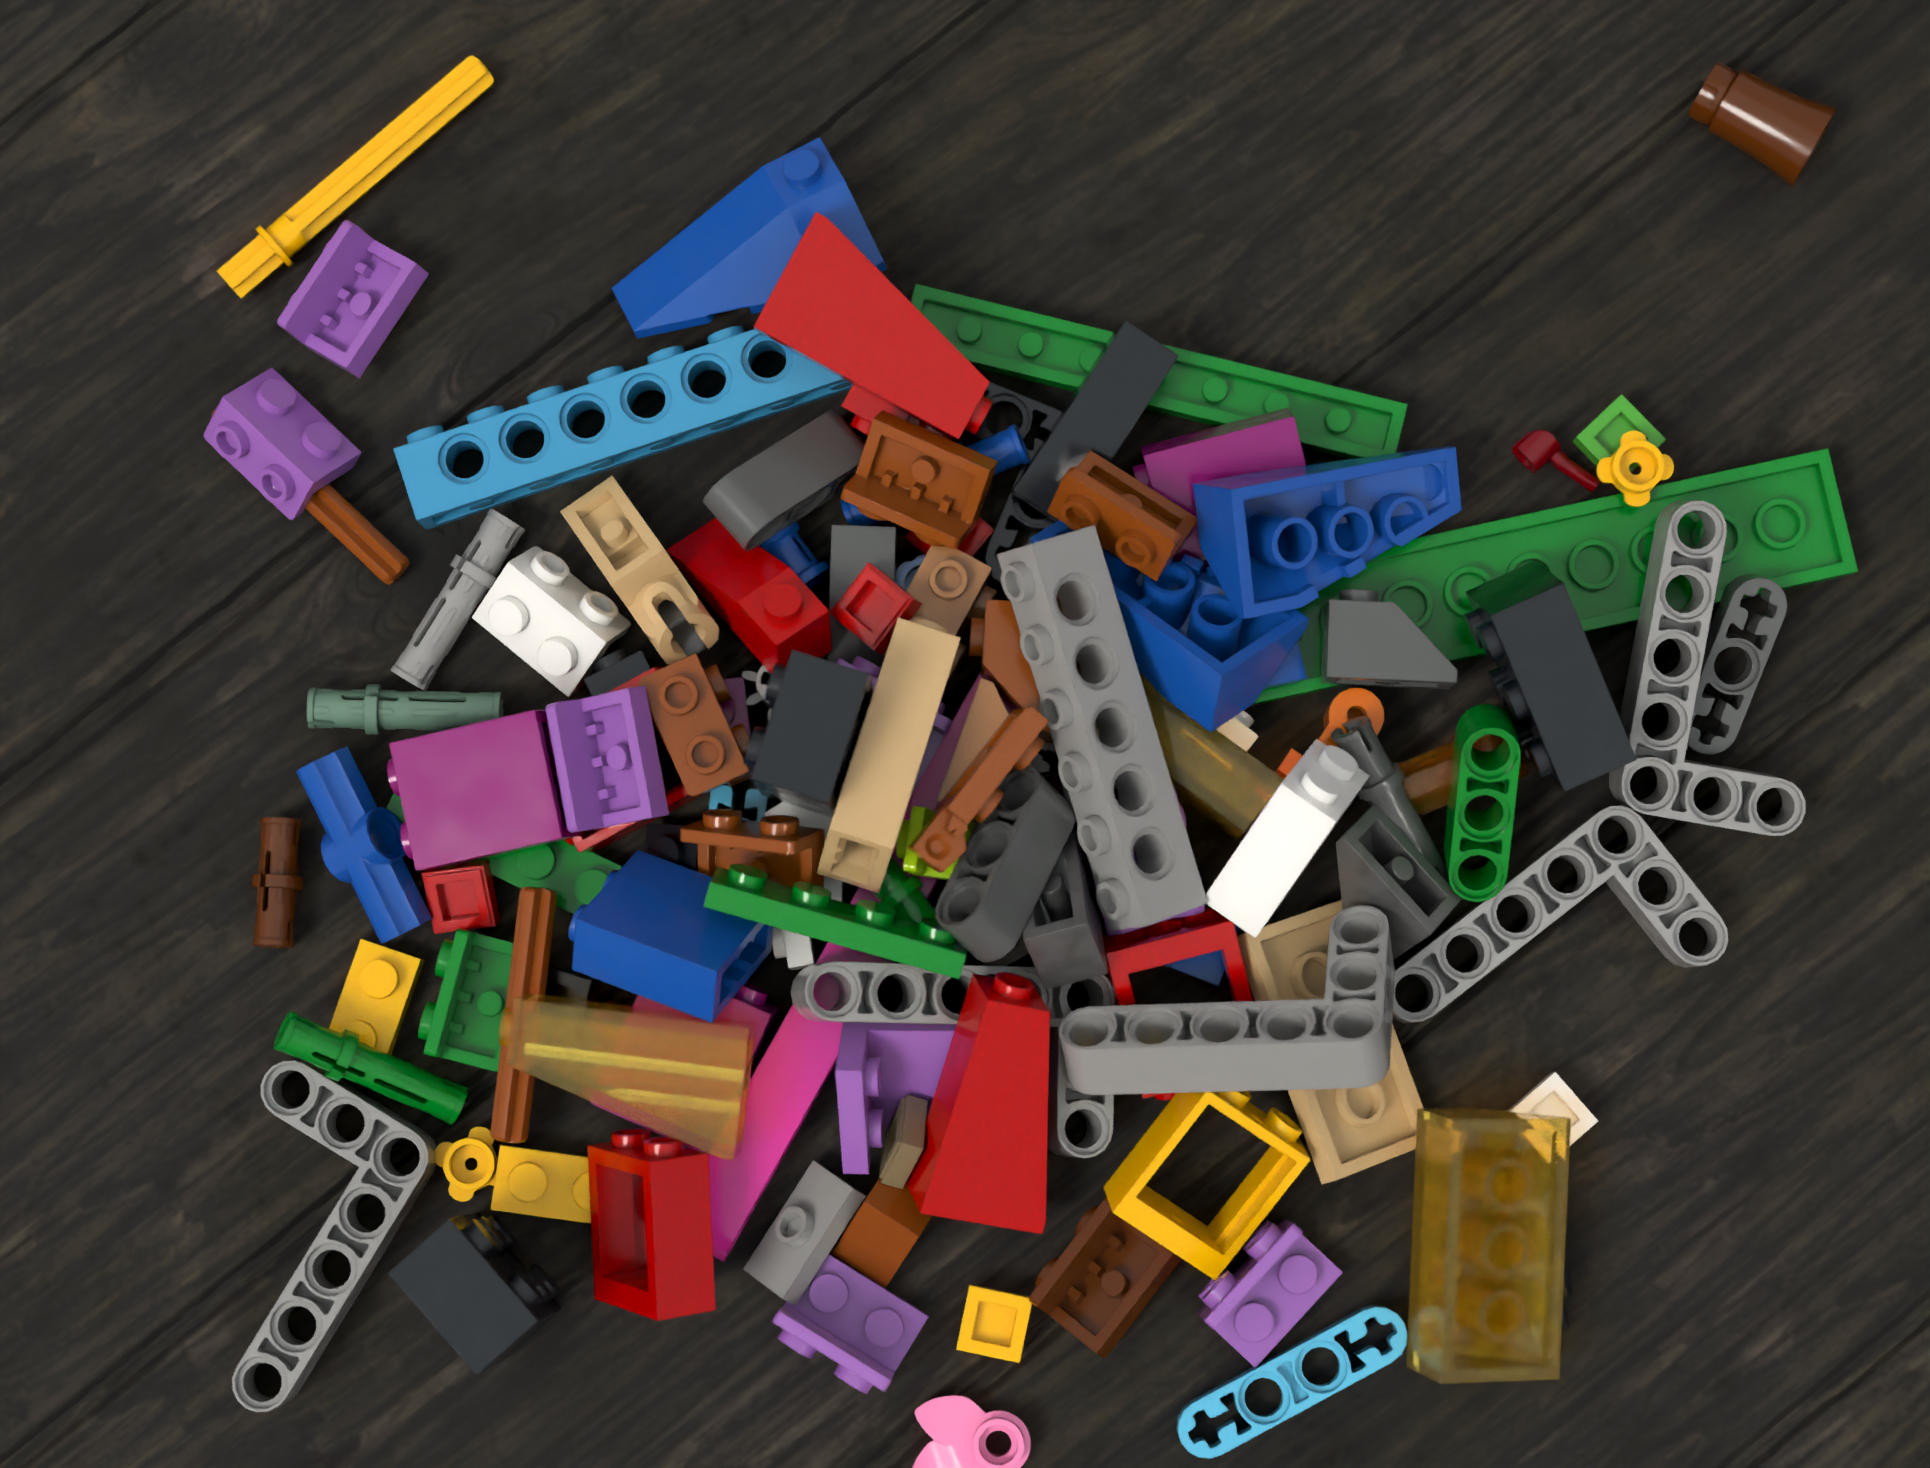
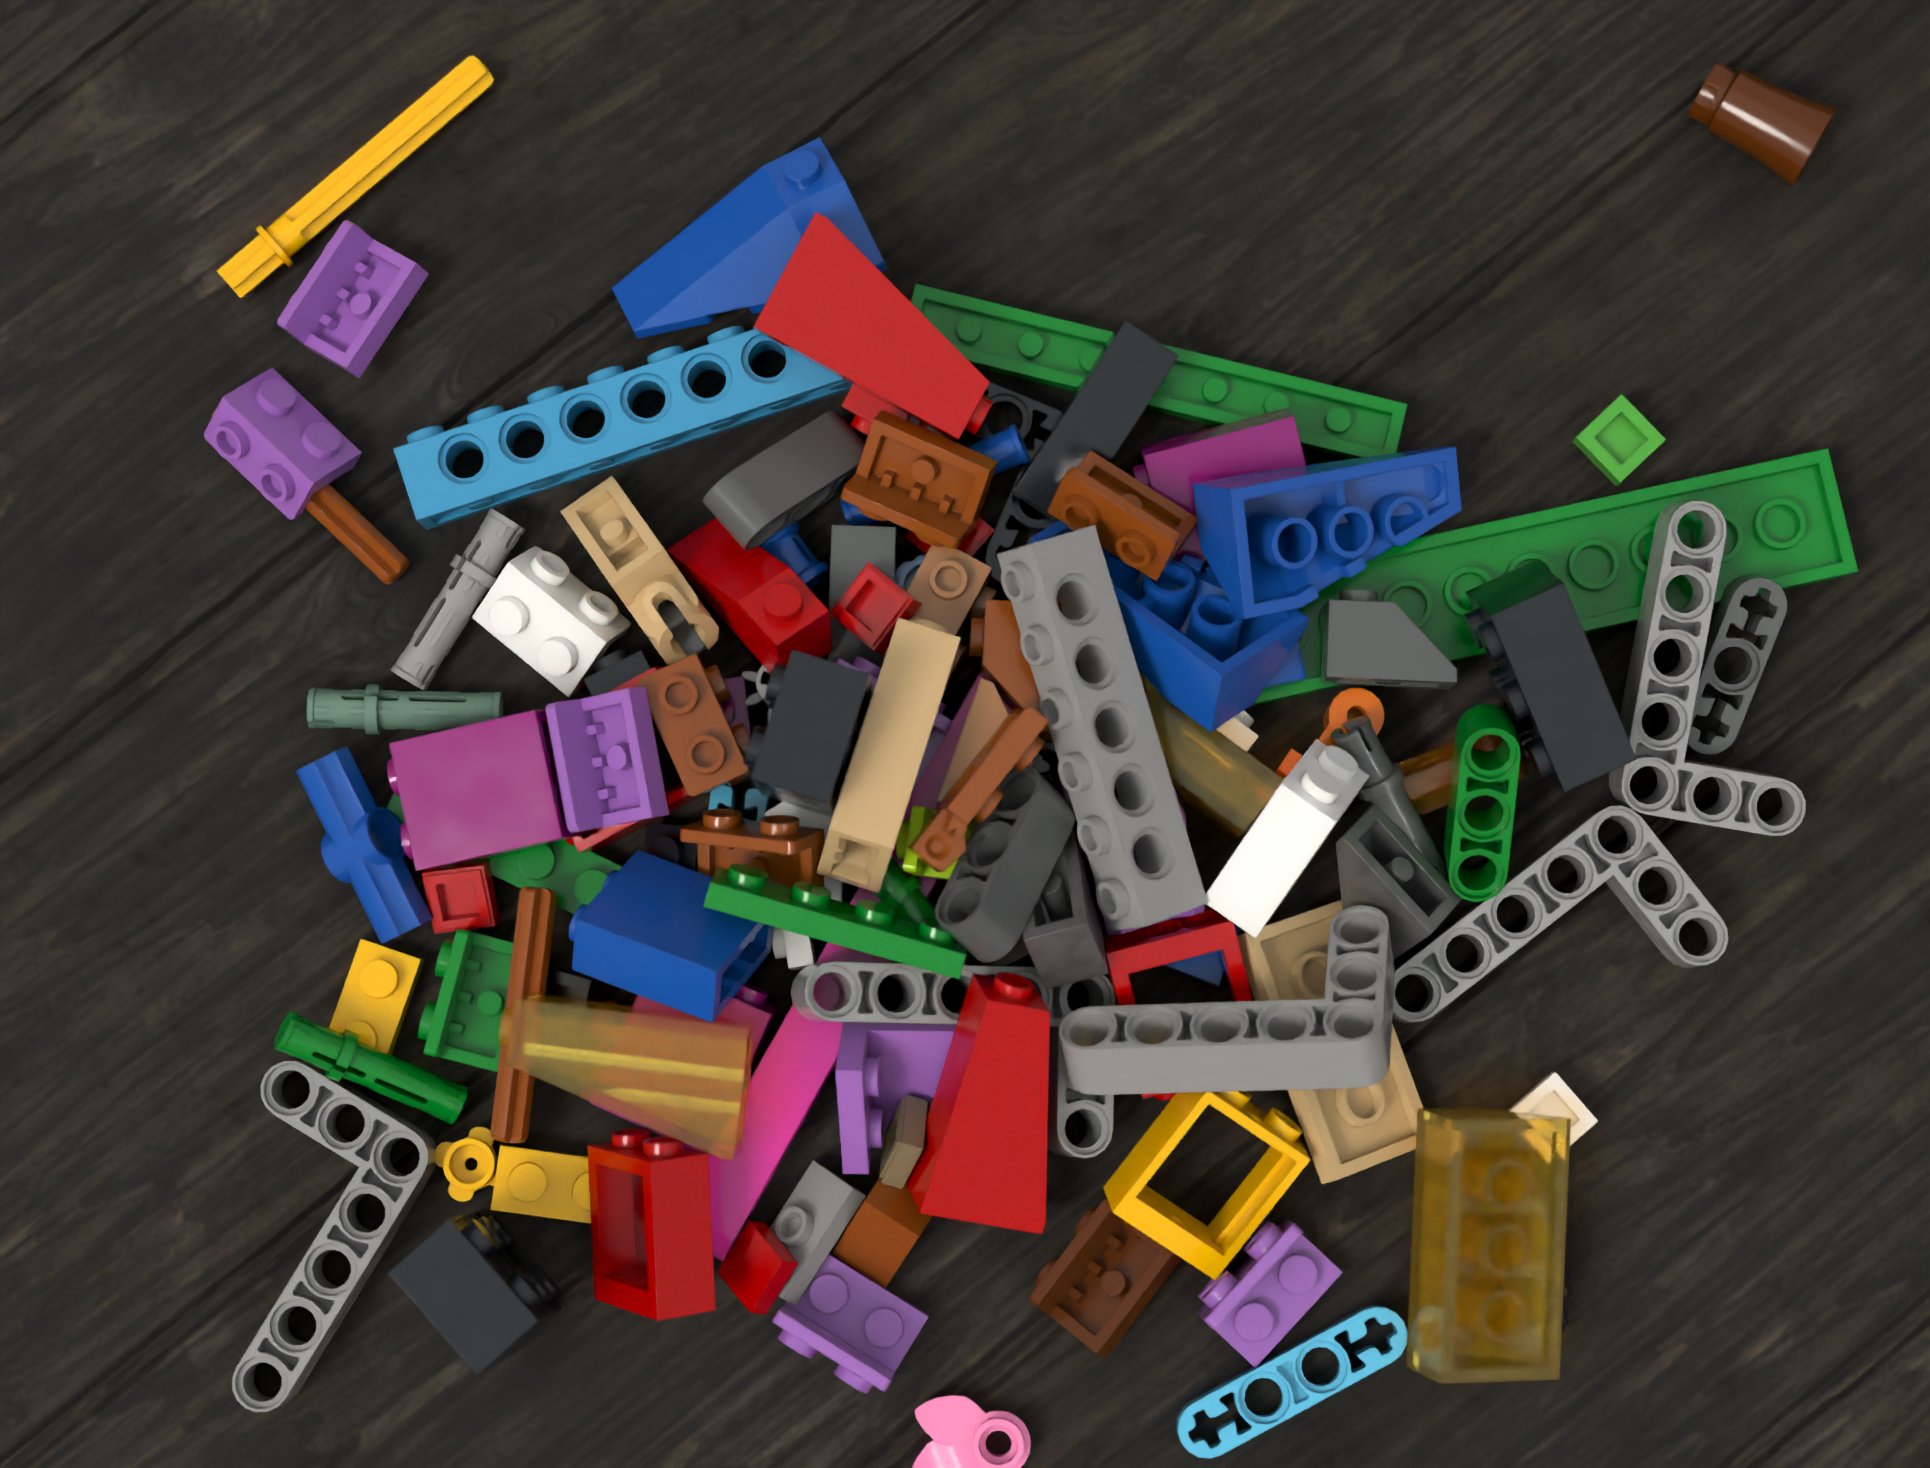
(277, 882): reddish brown pin -> none
(757, 1267): none -> red tile
(994, 1323): yellow plate -> none
(1540, 447): dark red hand -> none
(1653, 465): yellow plate -> none

